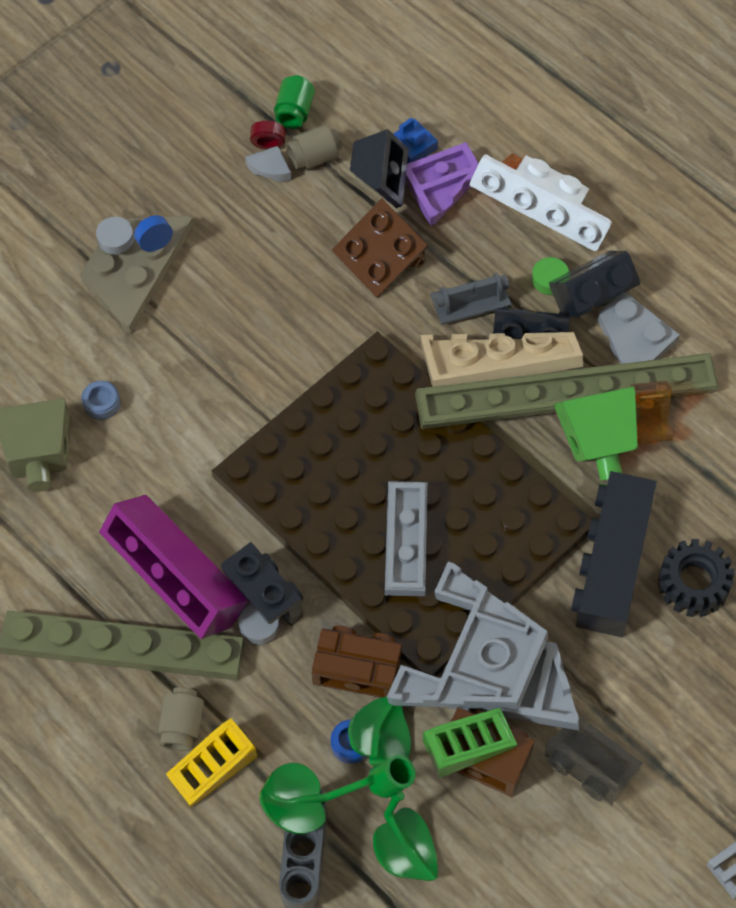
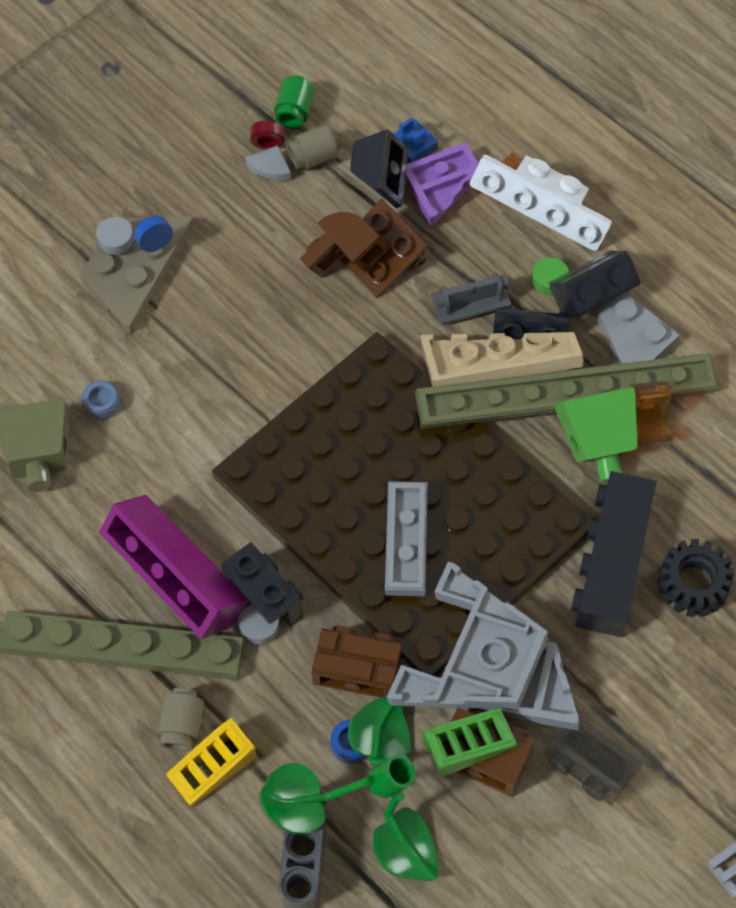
(347, 236): none -> reddish brown brick

